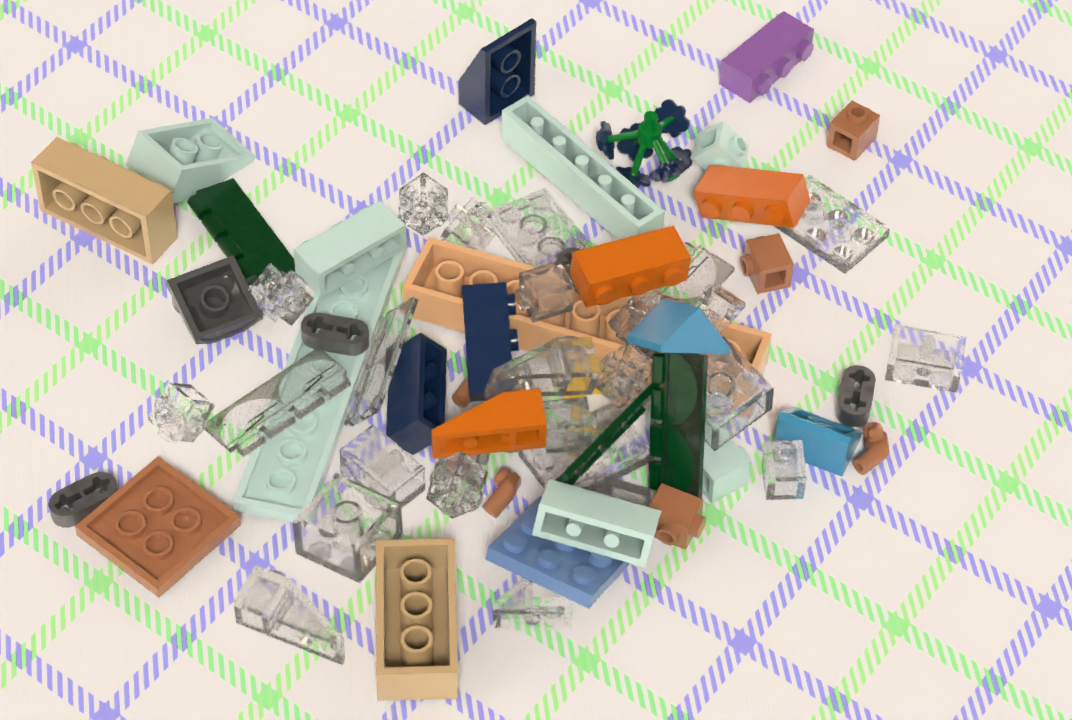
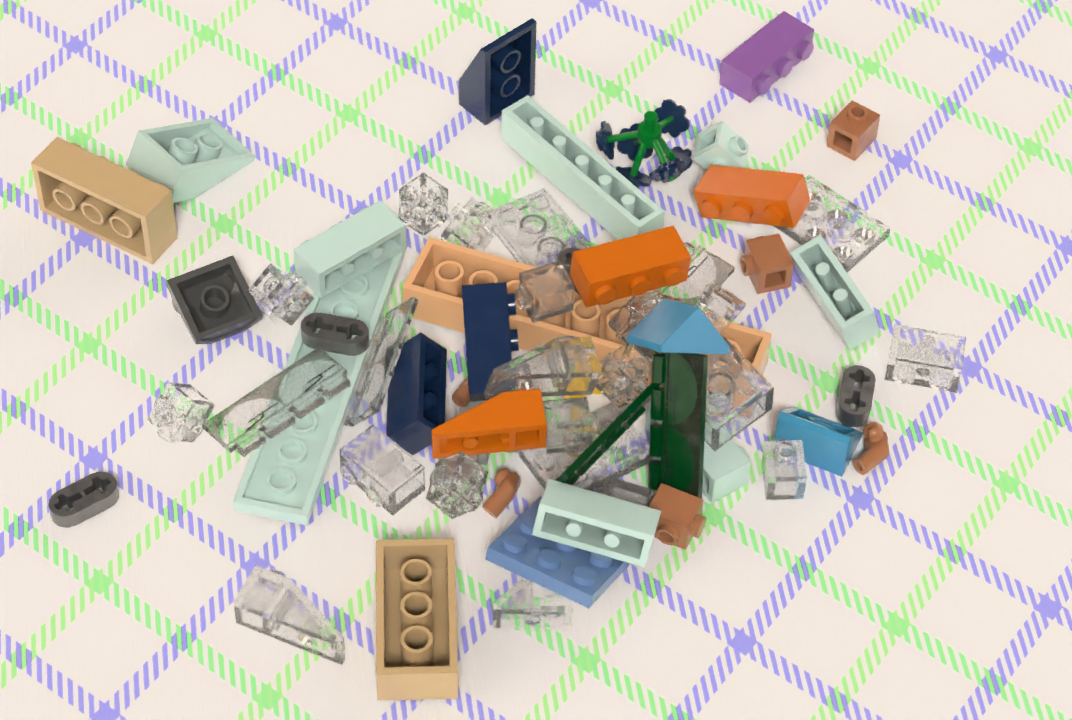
(158, 526): nougat plate -> none
(240, 229): dark green windscreen -> none
(343, 527): clear brick -> none
(835, 292): none -> light aqua brick

